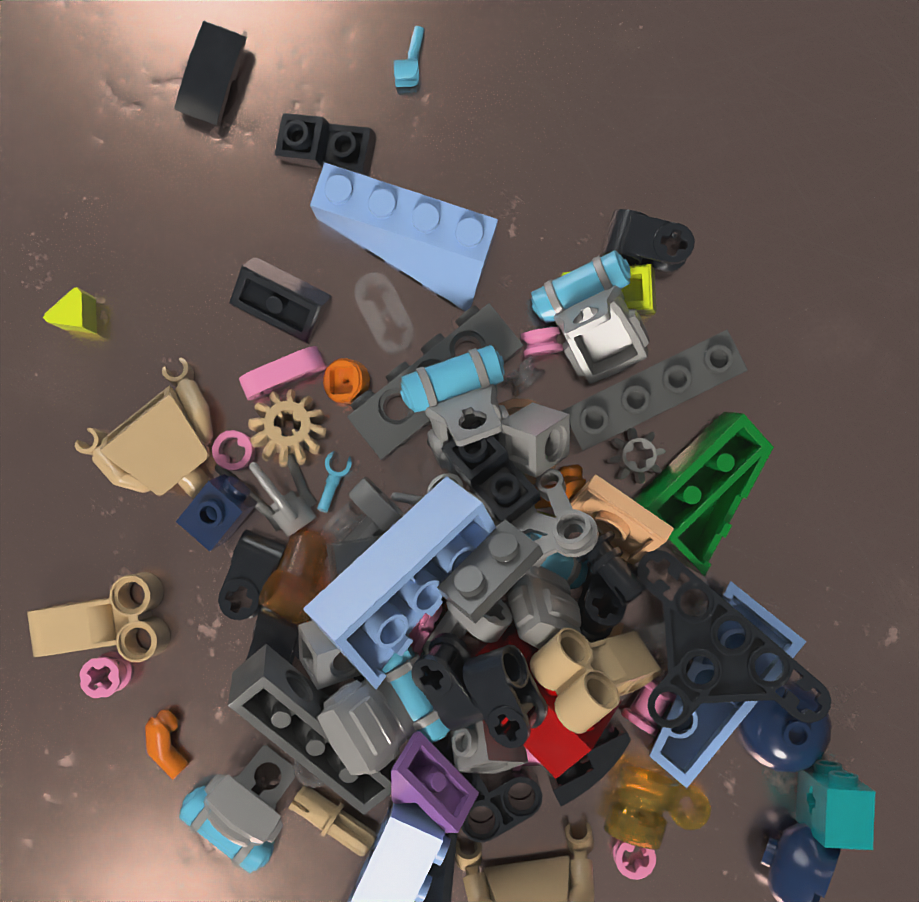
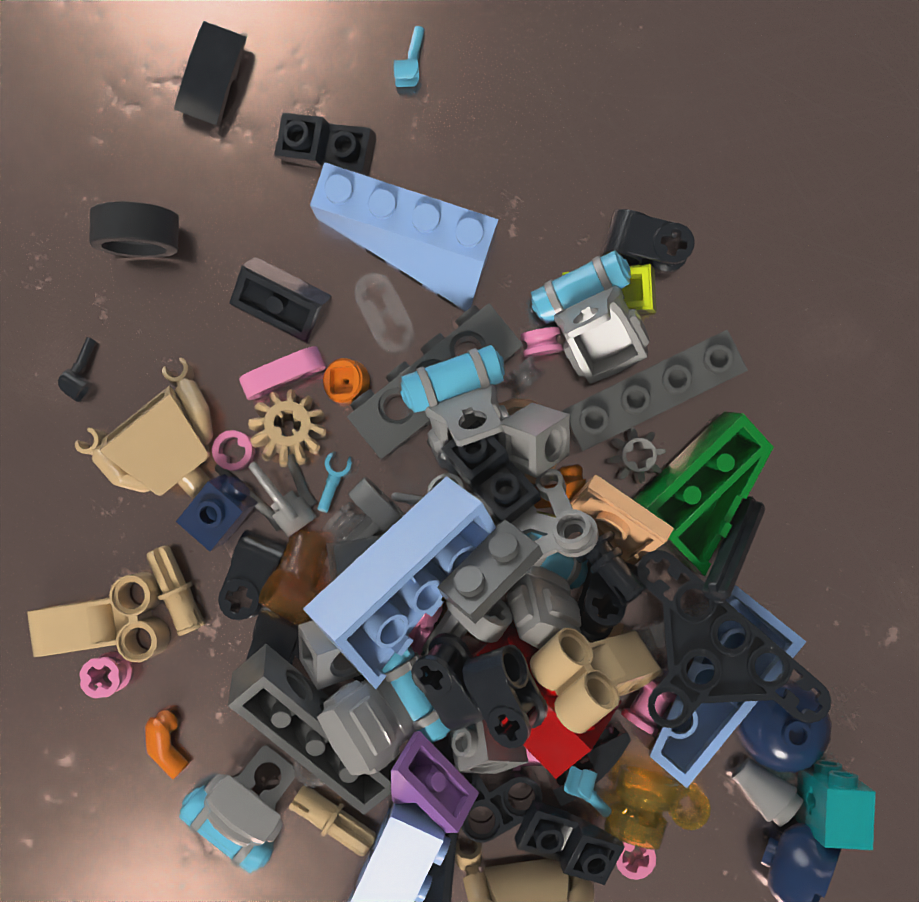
(71, 380): none -> black hand
(74, 312): neon yellow slope -> none
(134, 229): none -> black tyre
(175, 590): none -> tan axle
(574, 842): none -> black slope
(581, 784): none -> medium azure hand
(733, 551): none -> black axle
(768, 792): none -> light grey cone

